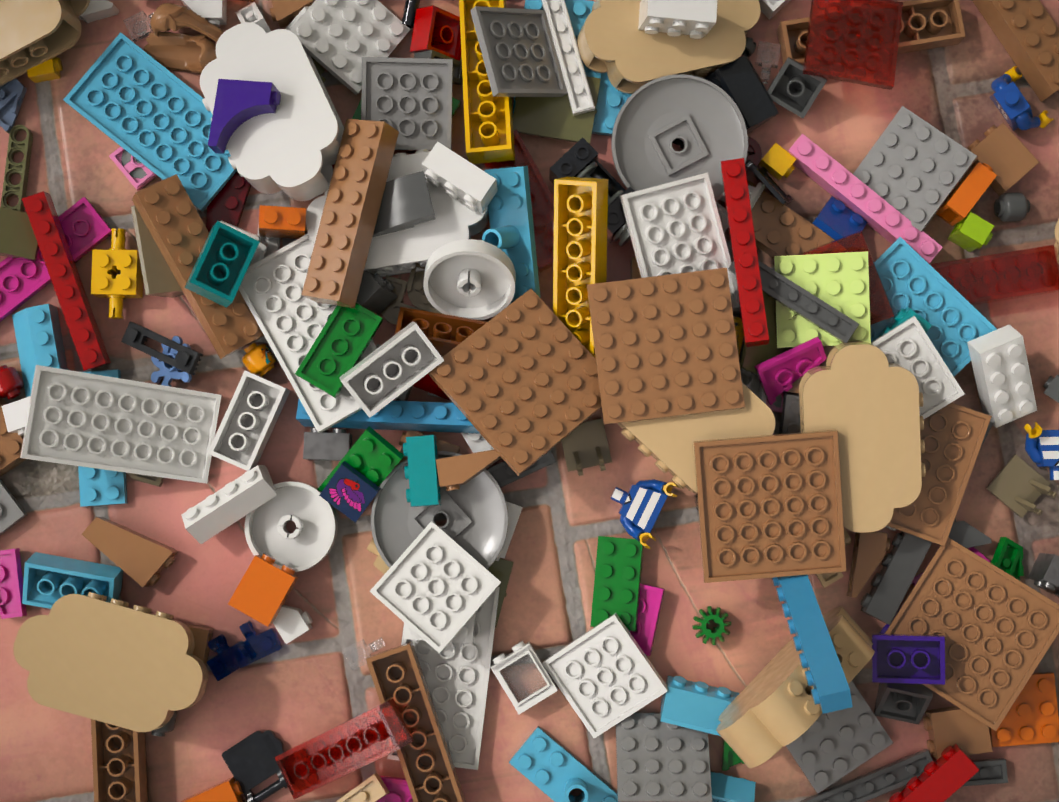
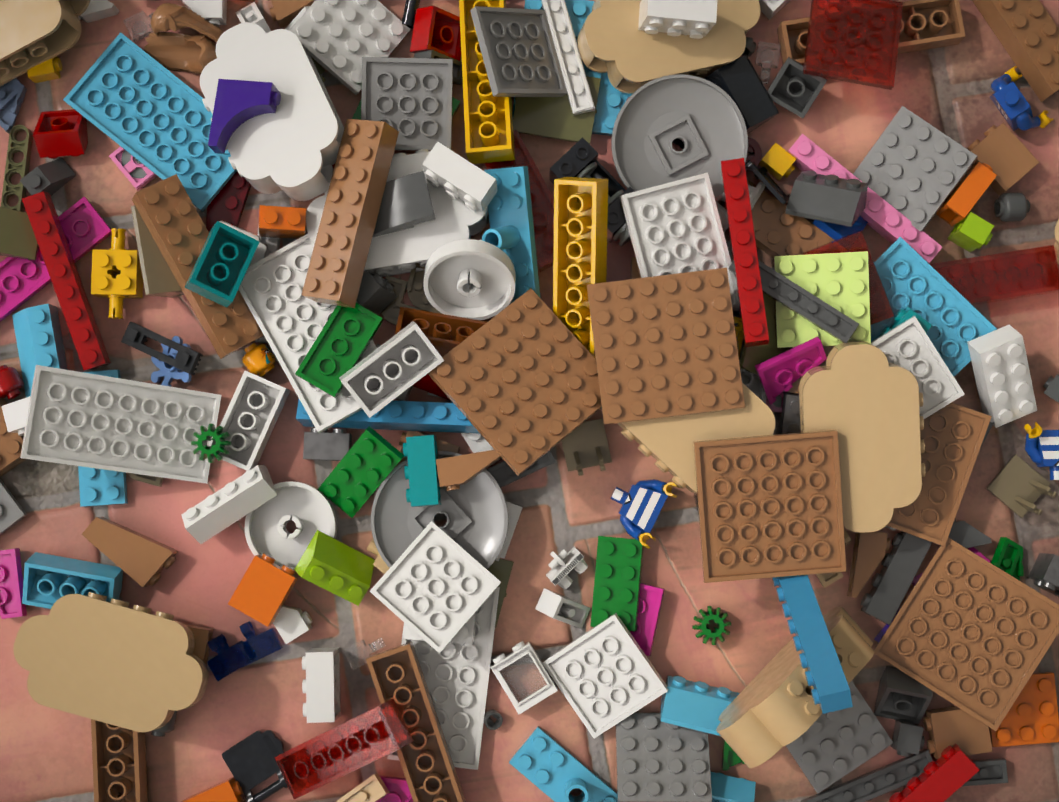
(48, 177): none -> dark grey slope
(61, 134): none -> red slope
(216, 449): none -> green gear
(322, 685): none -> white brick
(336, 567): none -> lime slope
(349, 491): dark blue tile -> none
(490, 724): none -> dark grey hinge
(562, 608): none -> white slope
(563, 564): none -> white hips
(827, 198): none -> dark grey slope
(907, 738): none -> dark grey brick
(908, 659): dark purple brick -> none

